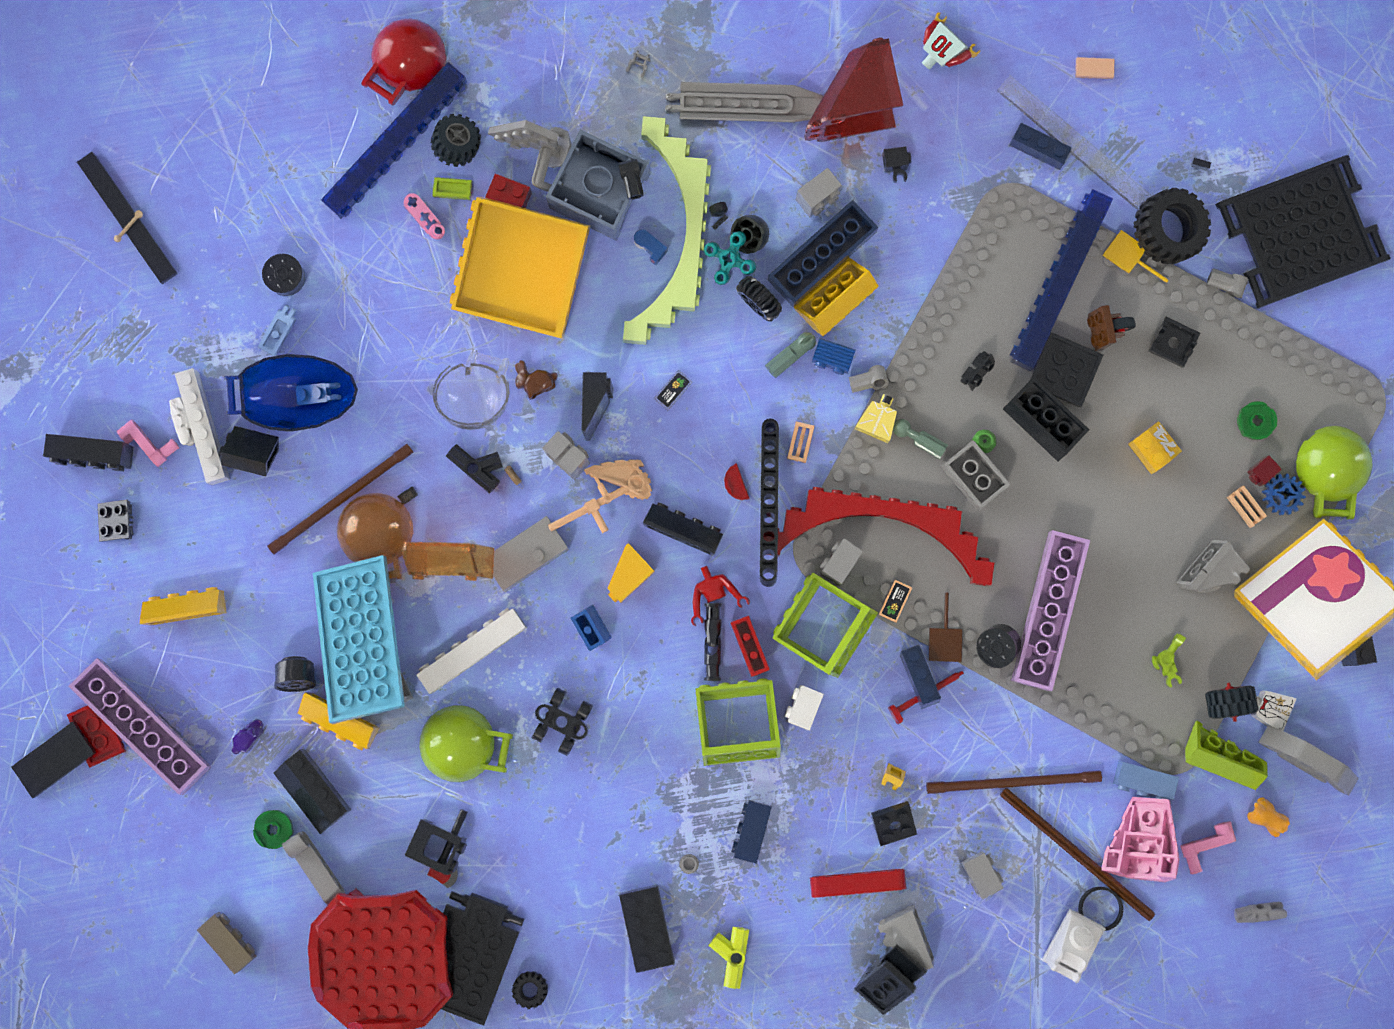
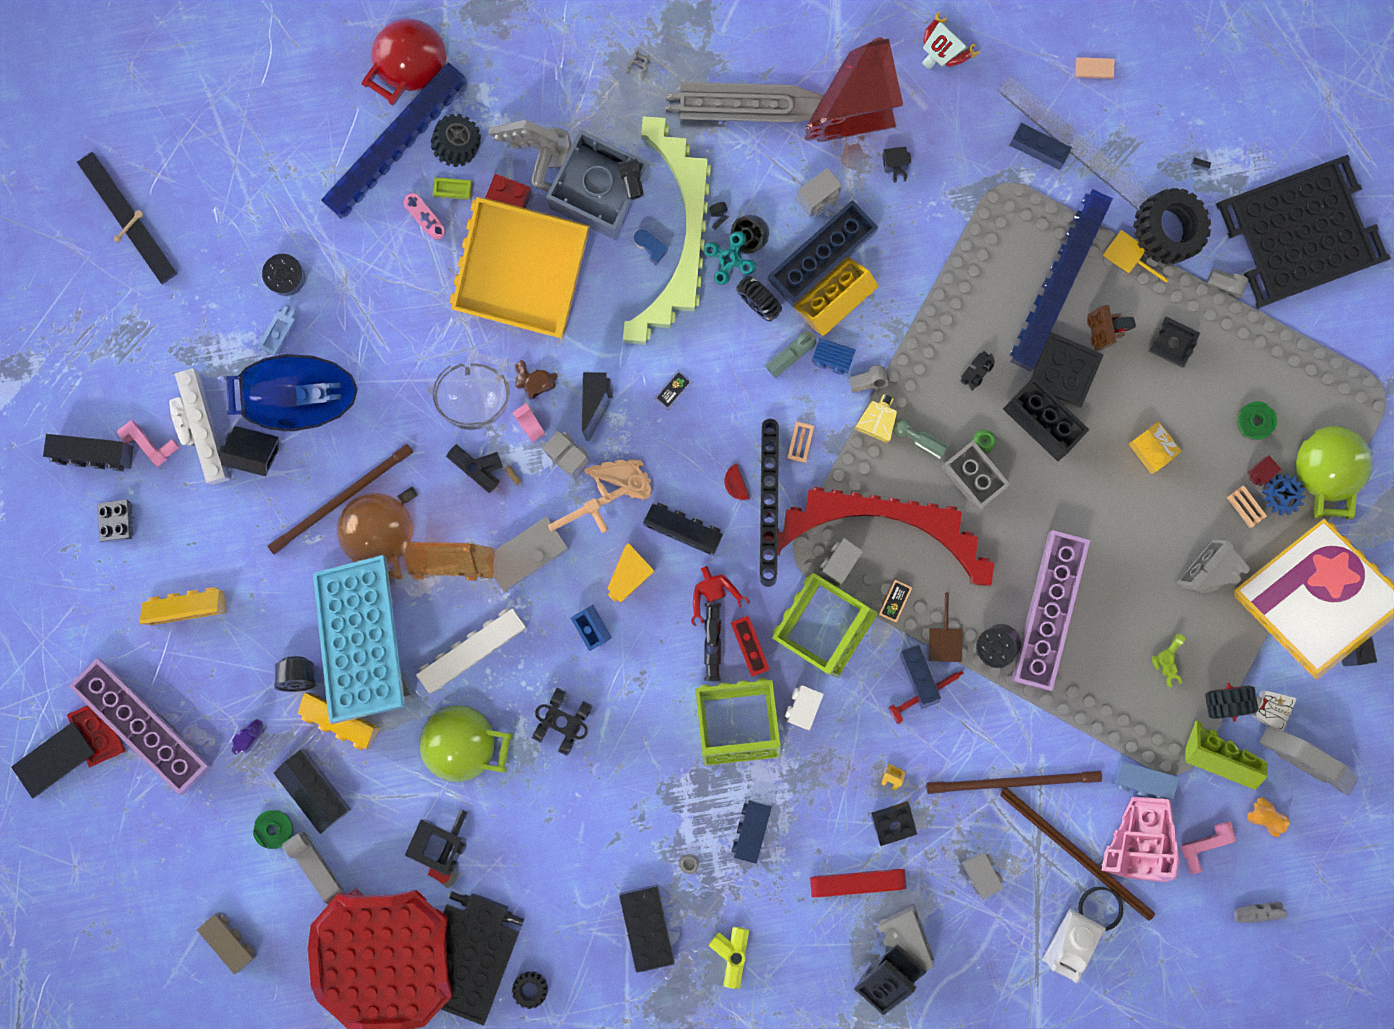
(528, 422): none -> bright pink leg

